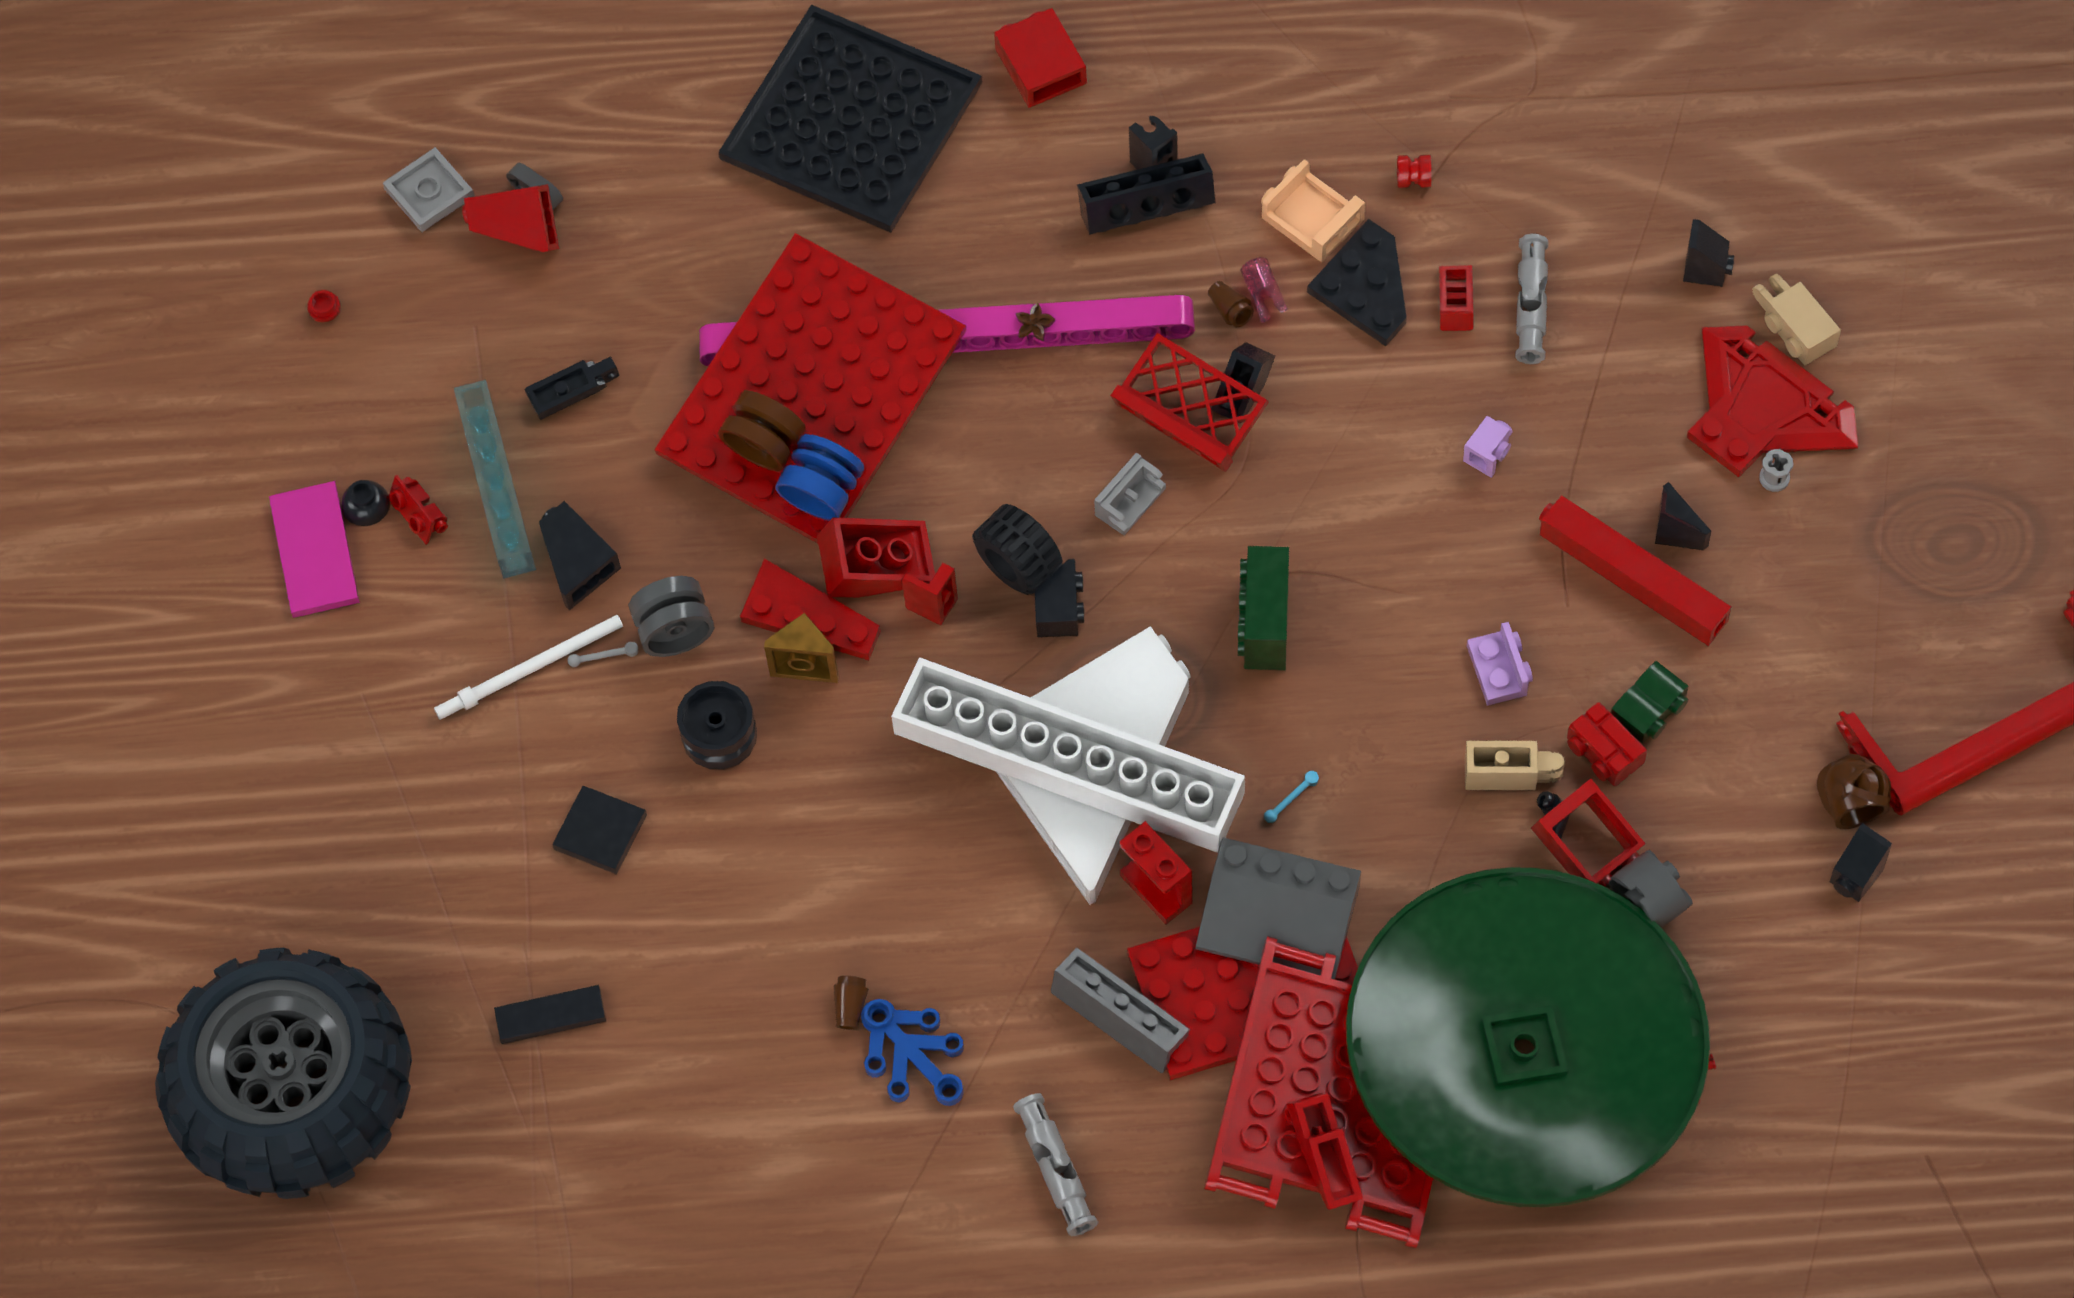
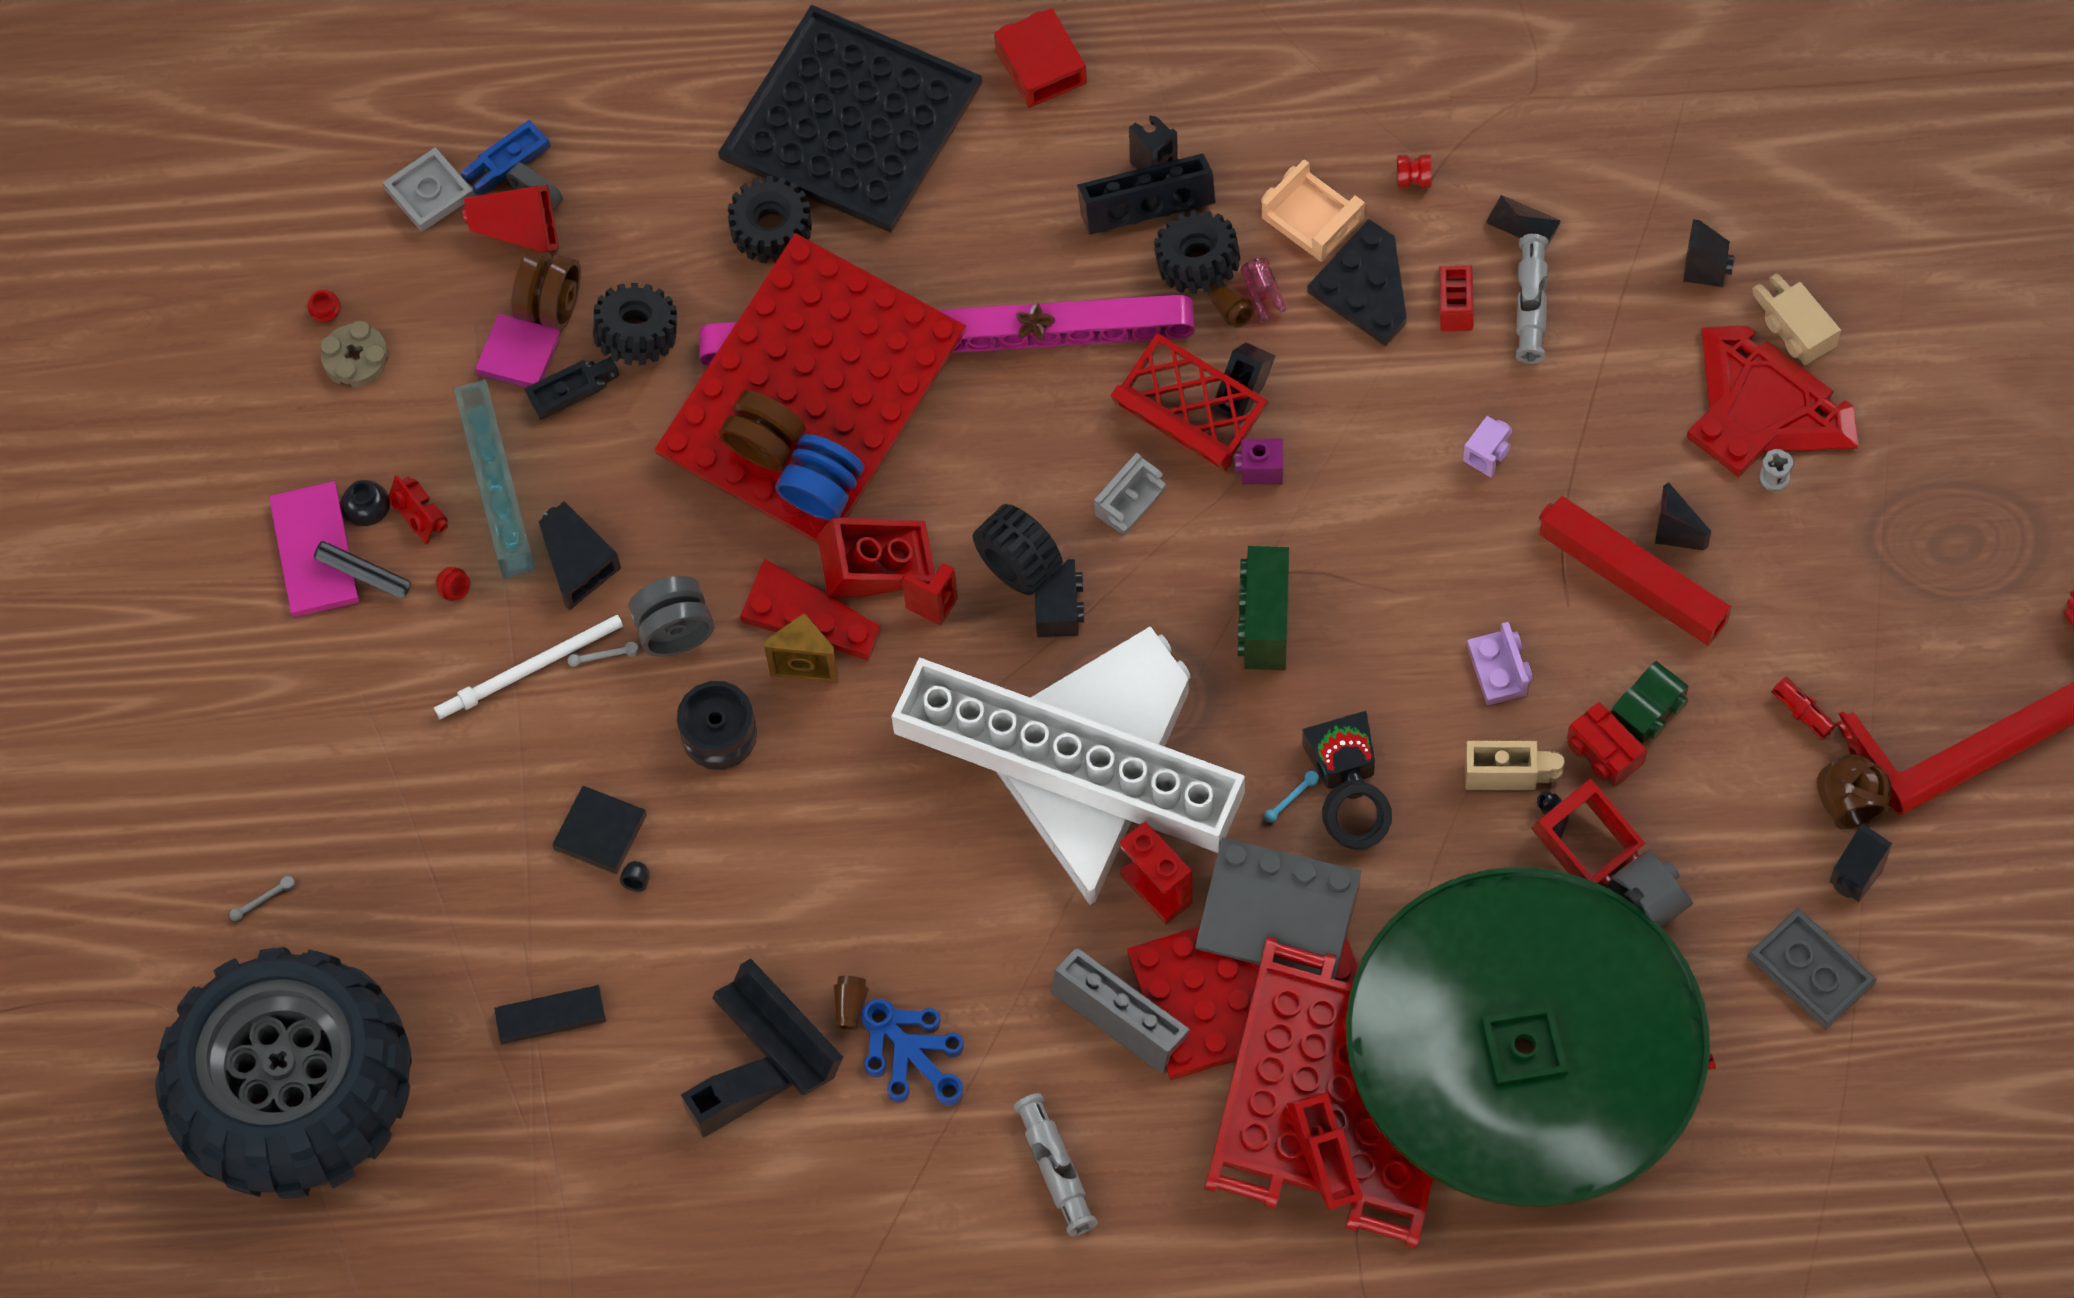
(287, 884): none -> light grey hinge
(350, 338): none -> dark tan plate
(362, 569): none -> black axle
(452, 583): none -> red plate
(517, 351): none -> dark pink tile
(518, 146): none -> blue hinge
(546, 289): none -> reddish brown wheel
(634, 340): none -> black tyre
(635, 876): none -> black hinge
(732, 1094): none -> black slope
(762, 200): none -> black tyre
(779, 1028): none -> black panel
(1191, 236): none -> black tyre
(1260, 461): none -> magenta brick
(1341, 750): none -> black torso
(1382, 823): none -> black tyre
(1521, 219): none -> black slope
(1804, 708): none -> red pin
(1811, 968): none -> dark grey tile

